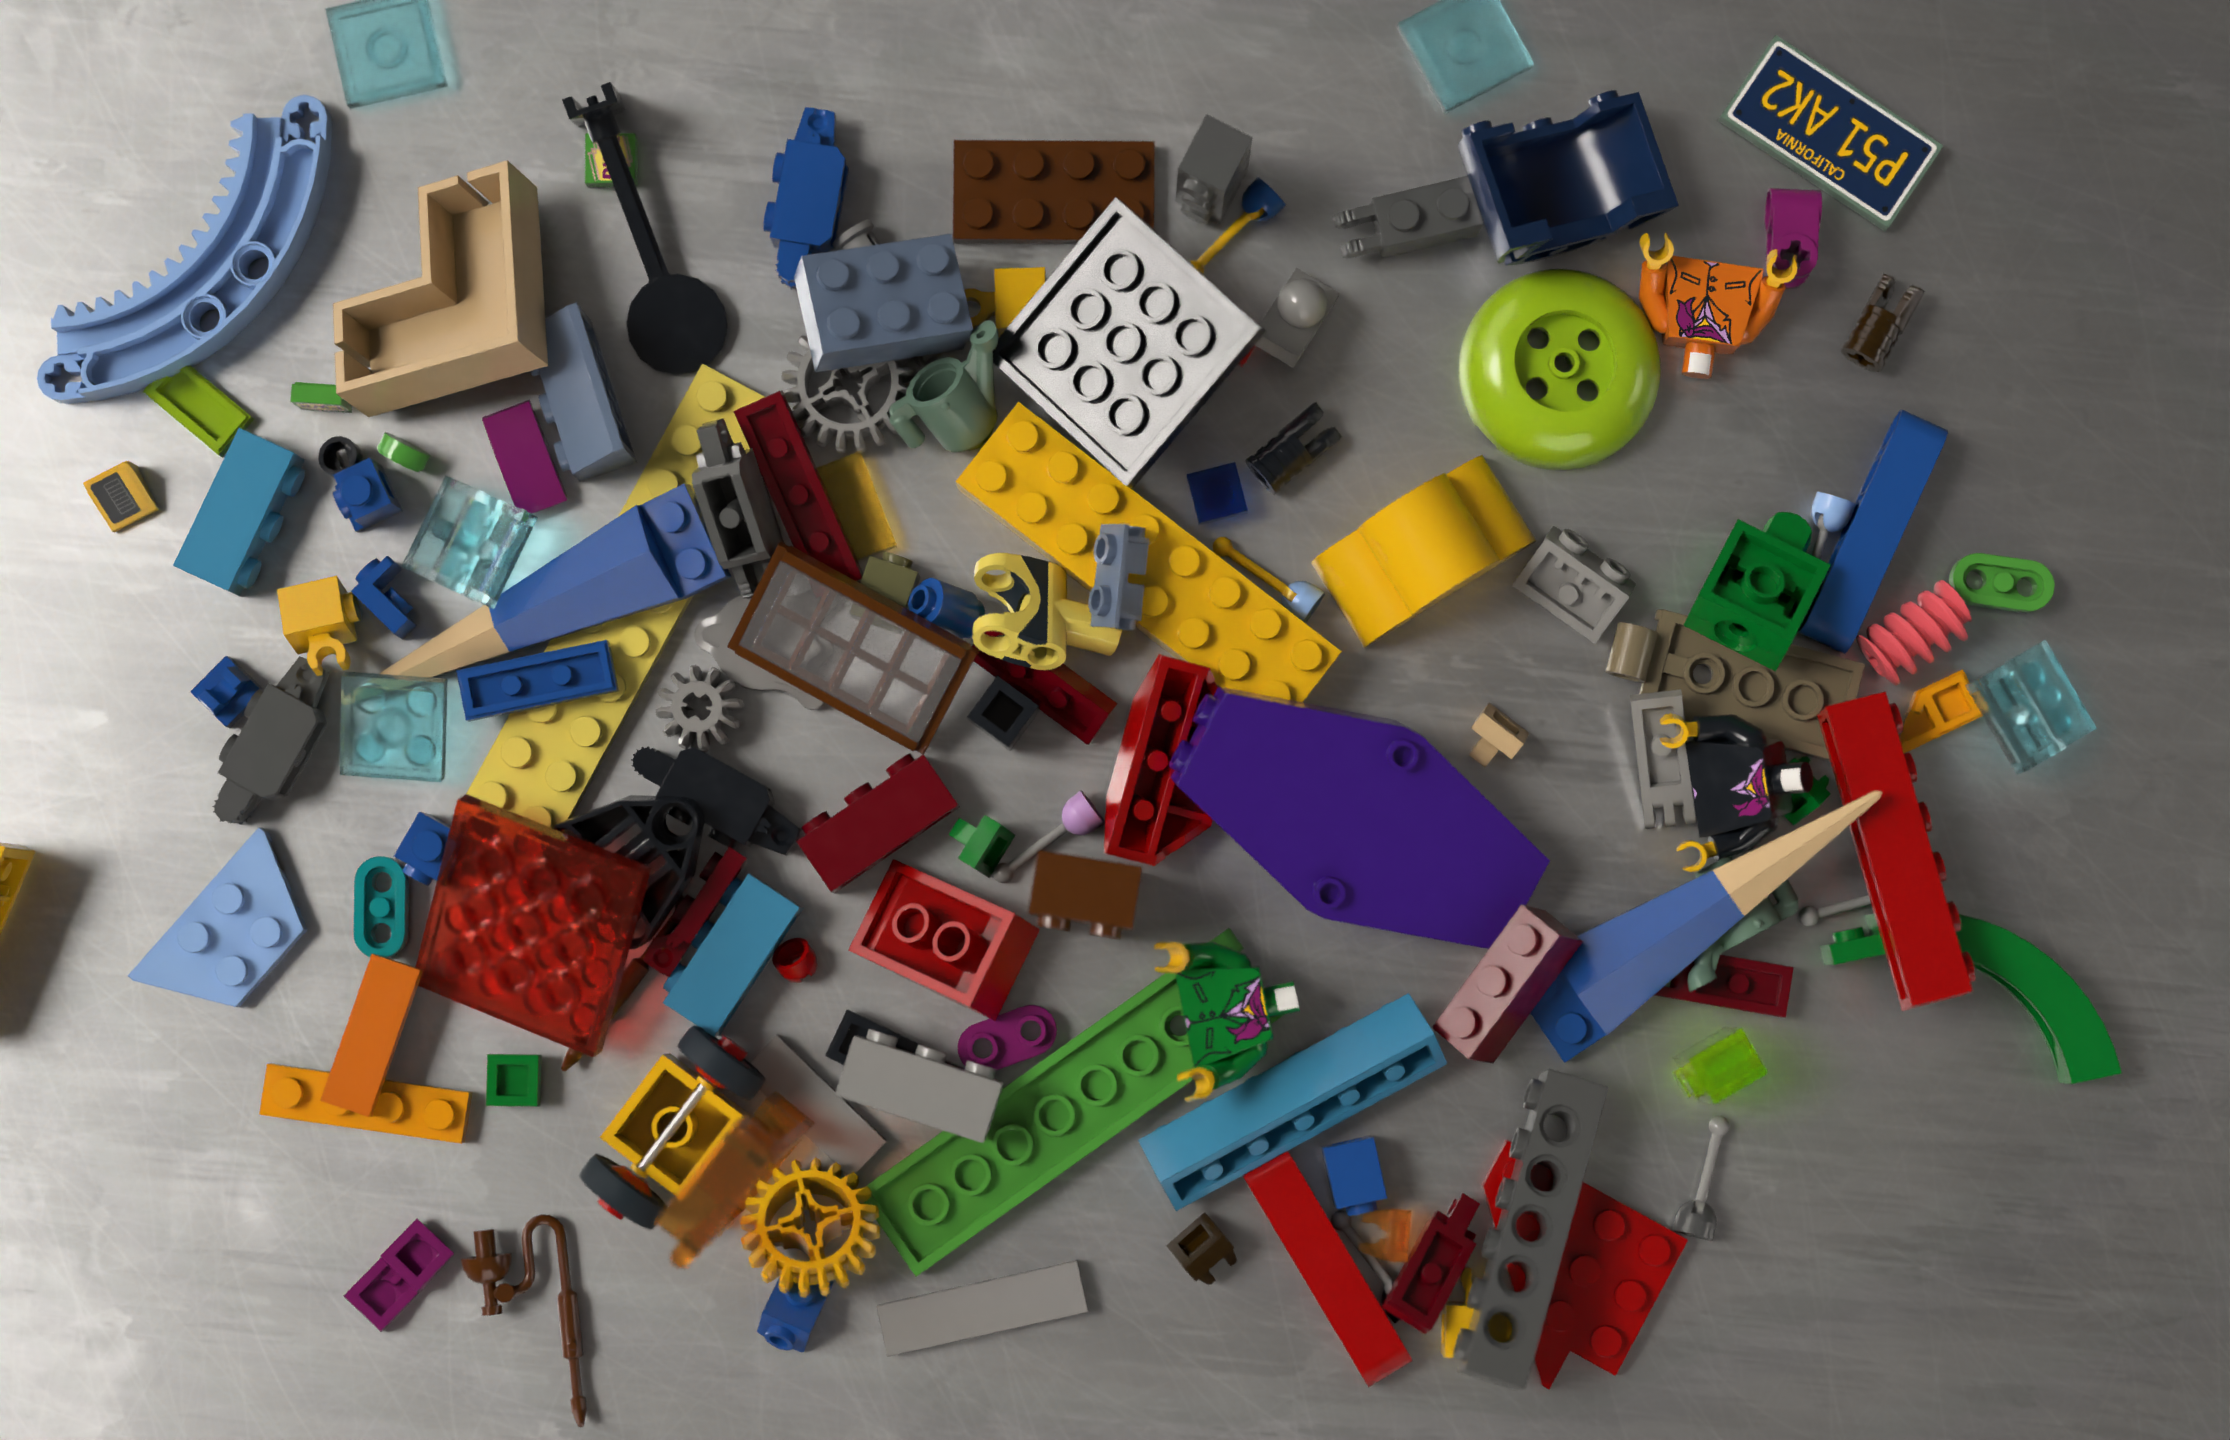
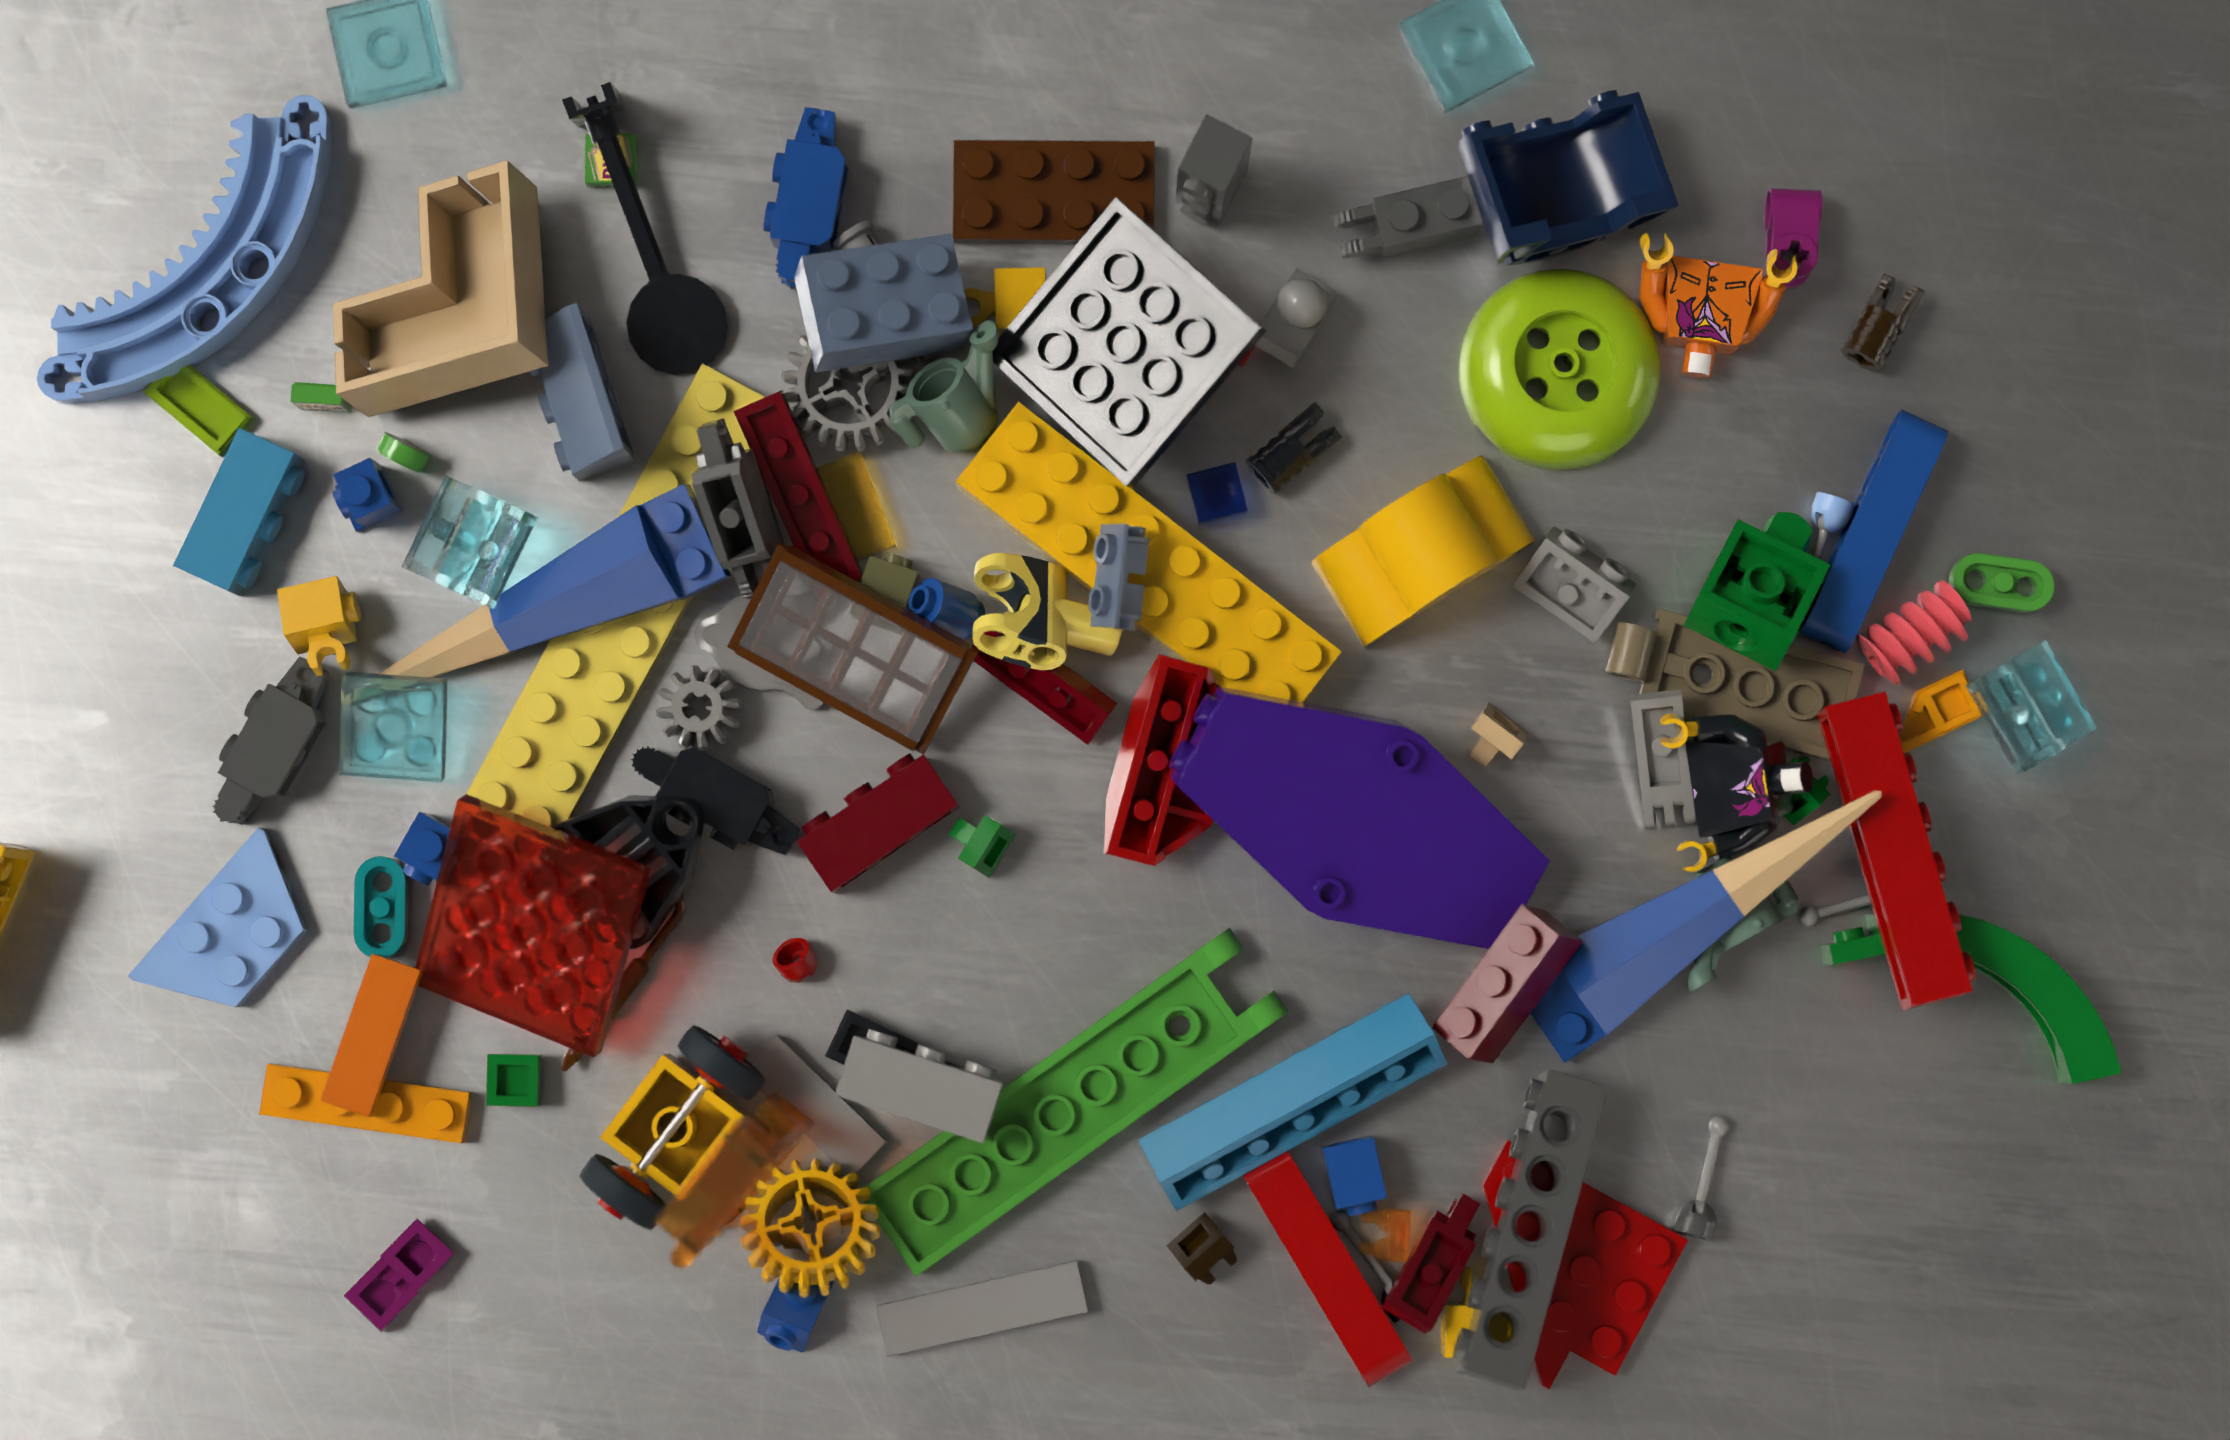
(121, 495): slope -> none
(226, 691): blue tile -> none
(330, 458): black hinge -> none
(388, 606): blue bracket -> none
(491, 1267): reddish brown piece -> none
(524, 458): magenta slope -> none
(537, 680): blue tile -> none
(692, 913): dark red hinge -> none
(731, 954): dark azure brick -> none
(944, 939): red slope -> none
(1003, 713): black brick -> none
(1007, 1039): magenta plate -> none
(1078, 817): hinge -> none
(1084, 893): reddish brown brick -> none
(1224, 1011): green torso -> none
(1258, 204): hinge -> none
(1298, 597): hinge -> none
(1718, 1066): clear neon green brick -> none
(1738, 986): dark red hinge -> none
(1830, 133): tile -> none

